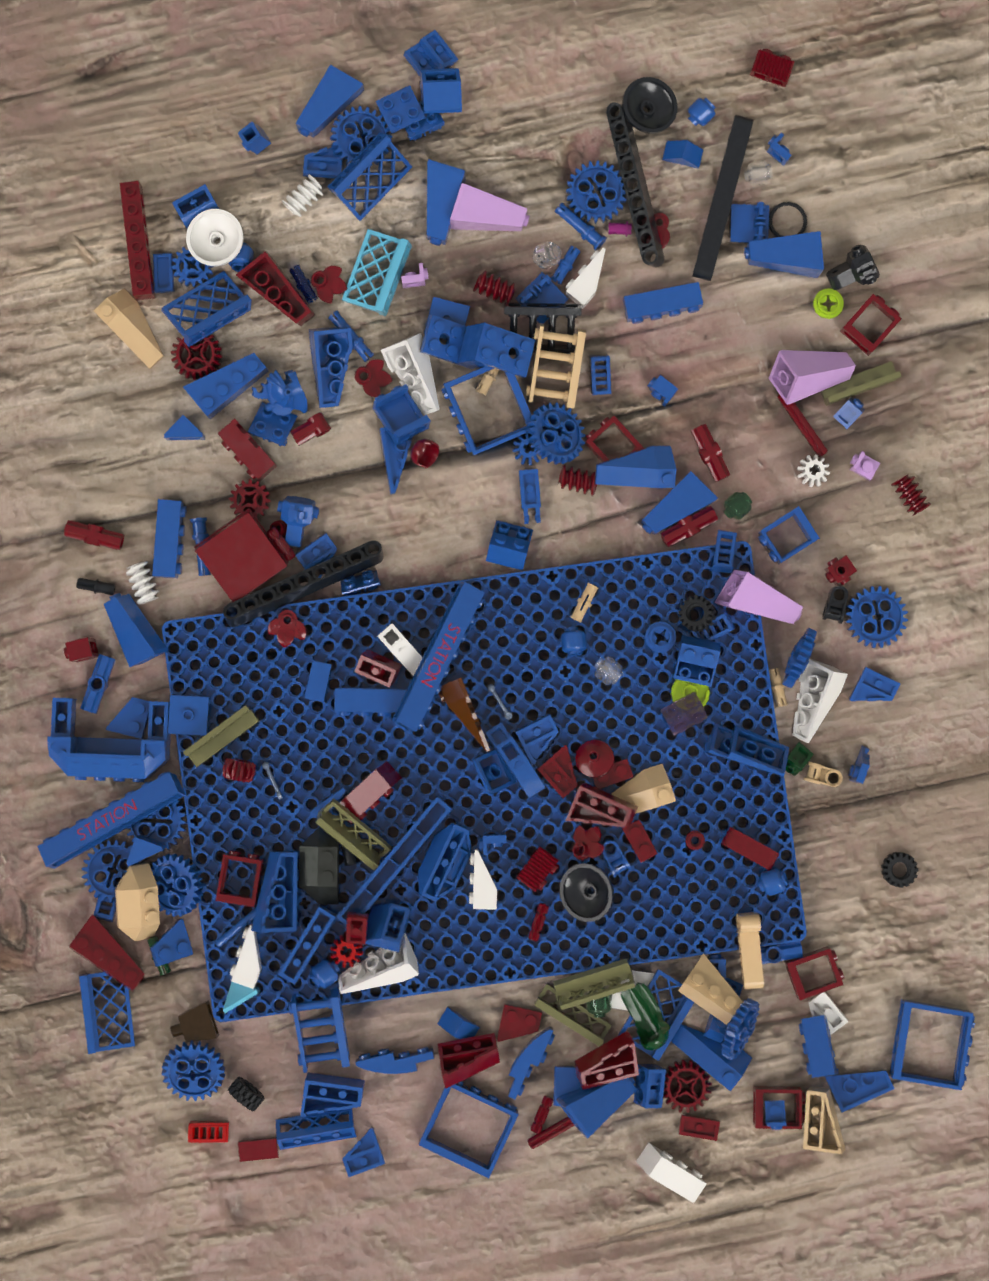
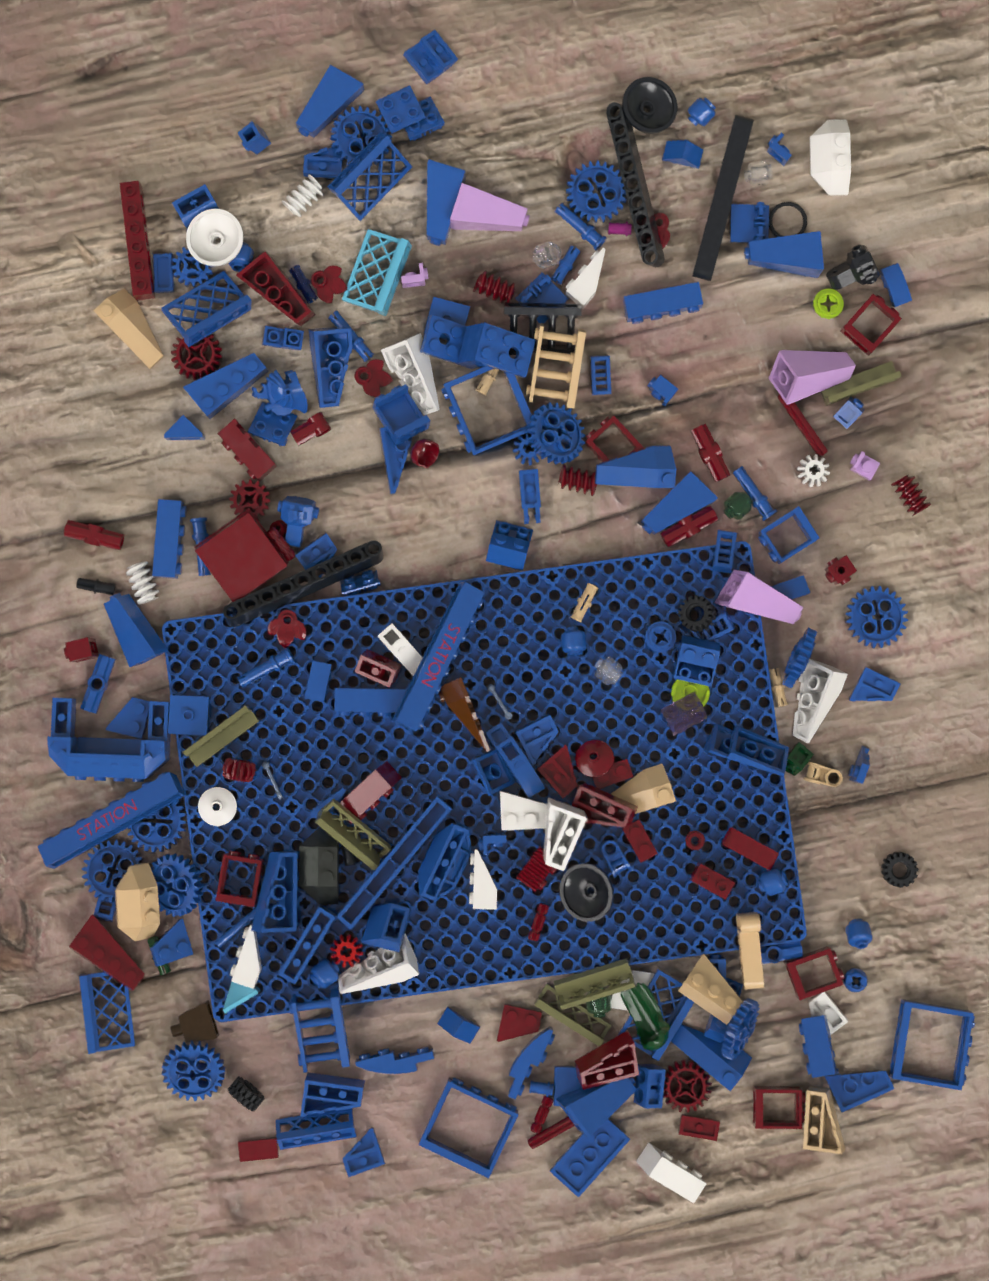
(143, 848): blue slope -> none
(208, 1139): red slope -> none
(227, 804): none -> white dish
(274, 663): none -> blue pin
(282, 338): none -> blue slope
(356, 928): dark red slope -> none
(441, 90): blue slope -> none
(467, 1057): dark red wedge -> none
(521, 812): none -> white wedge
(541, 1088): none -> blue pin
(561, 832): none -> white wedge
(587, 841): dark red plate -> none
(589, 1157): none -> blue plate
(712, 881): none -> dark red brick
(759, 501): none -> blue pin
(772, 67): dark red brick -> none
(775, 1114): blue bracket -> none
(793, 588): none -> blue slope
(831, 157): none -> white wedge
(835, 606): black piece -> none
(858, 933): none -> blue head
(862, 980): none -> blue piece
(895, 282): none -> blue slope

